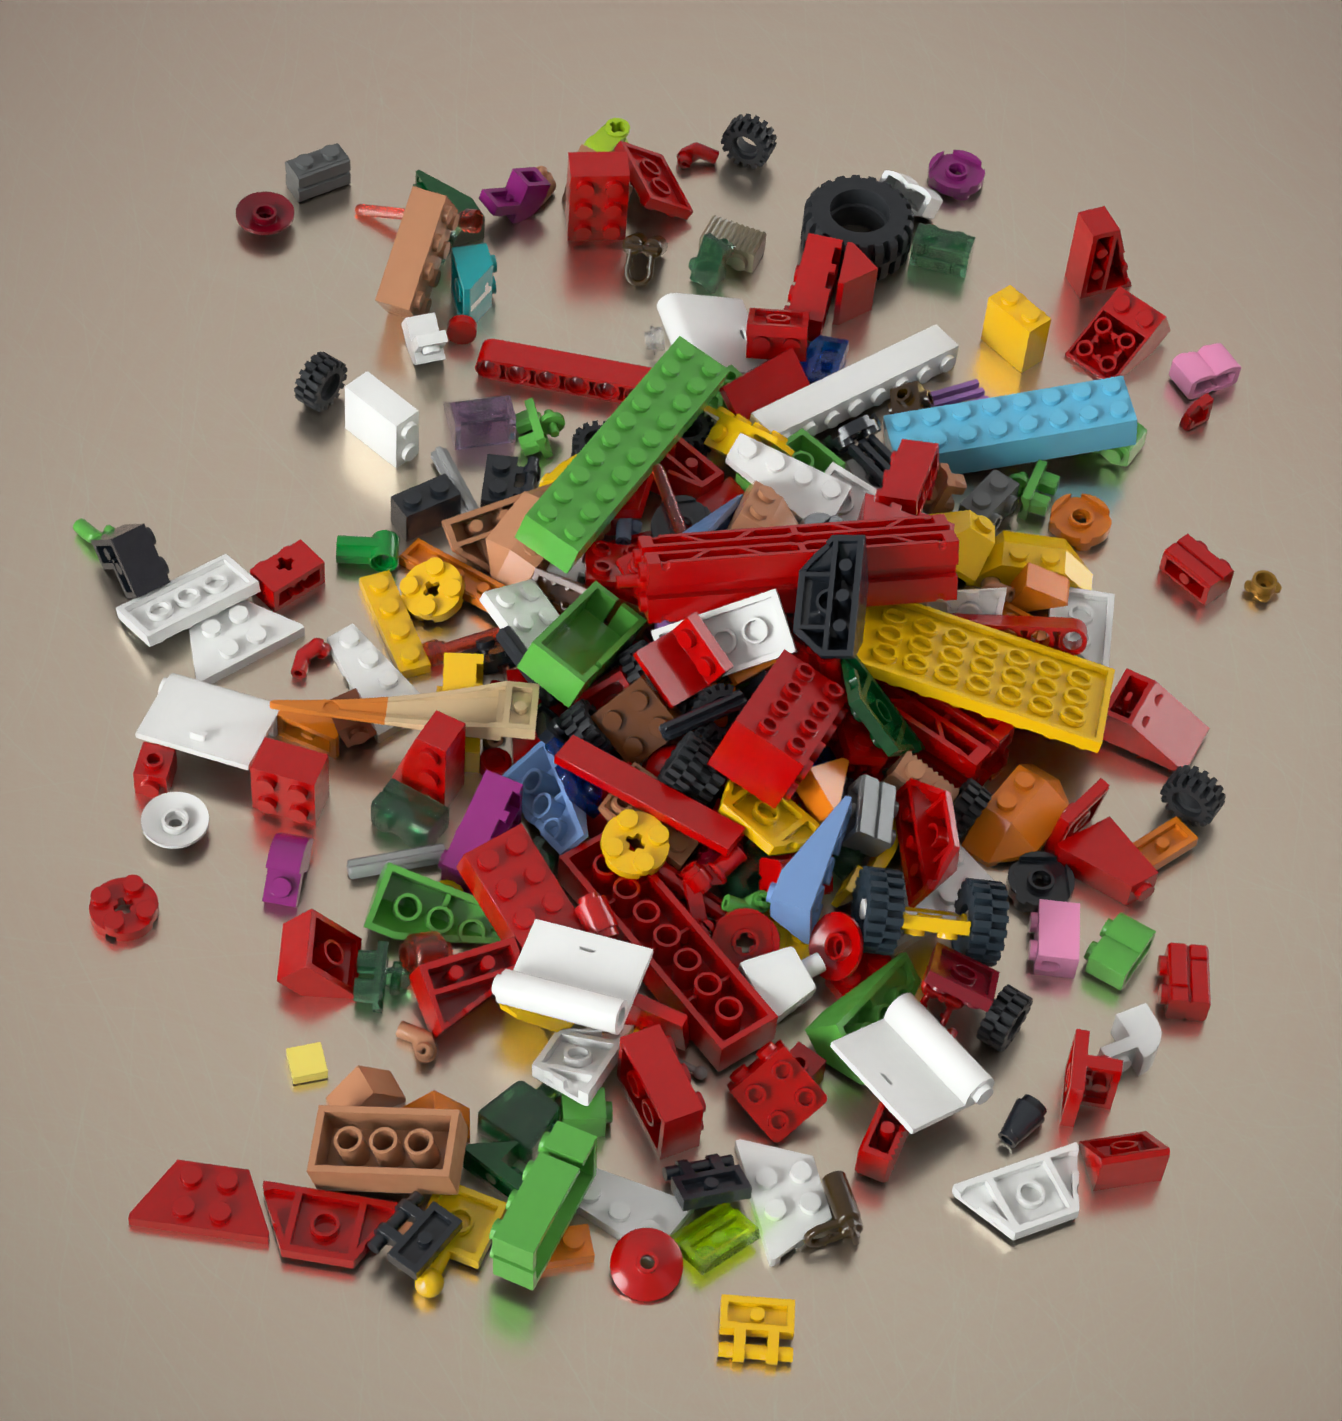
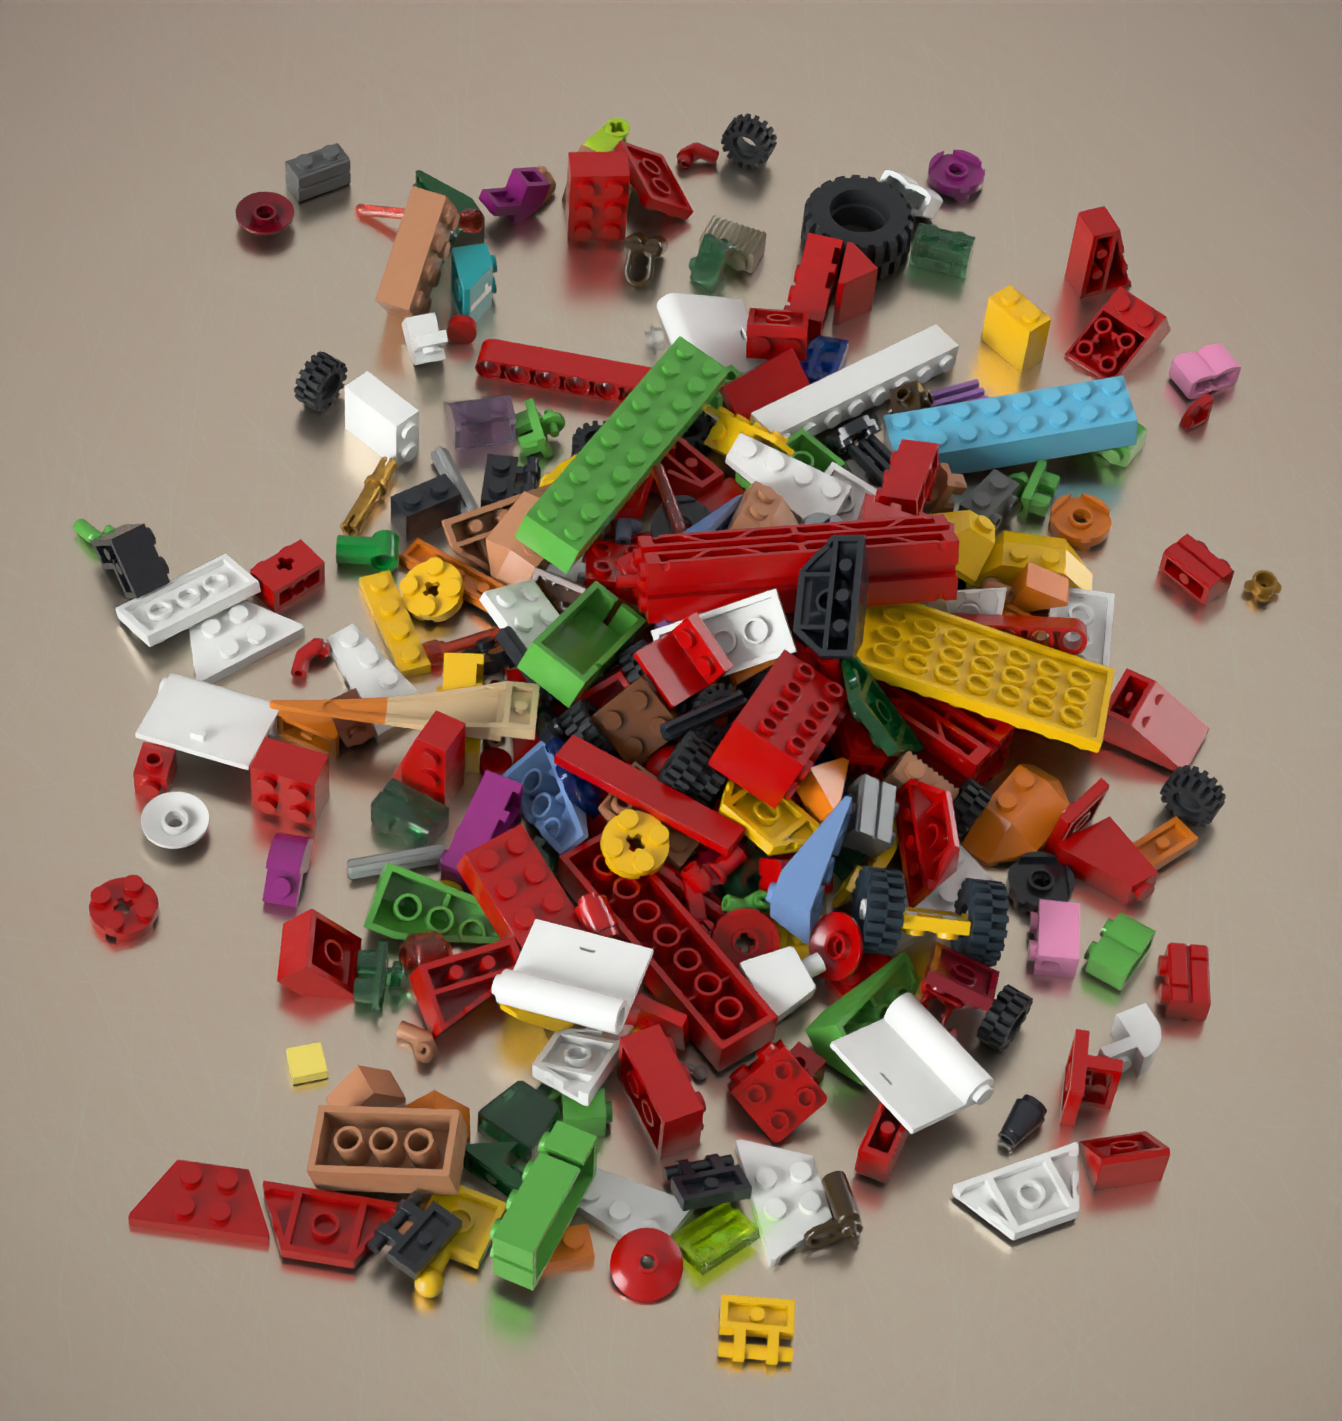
(374, 487): none -> pearl gold pin

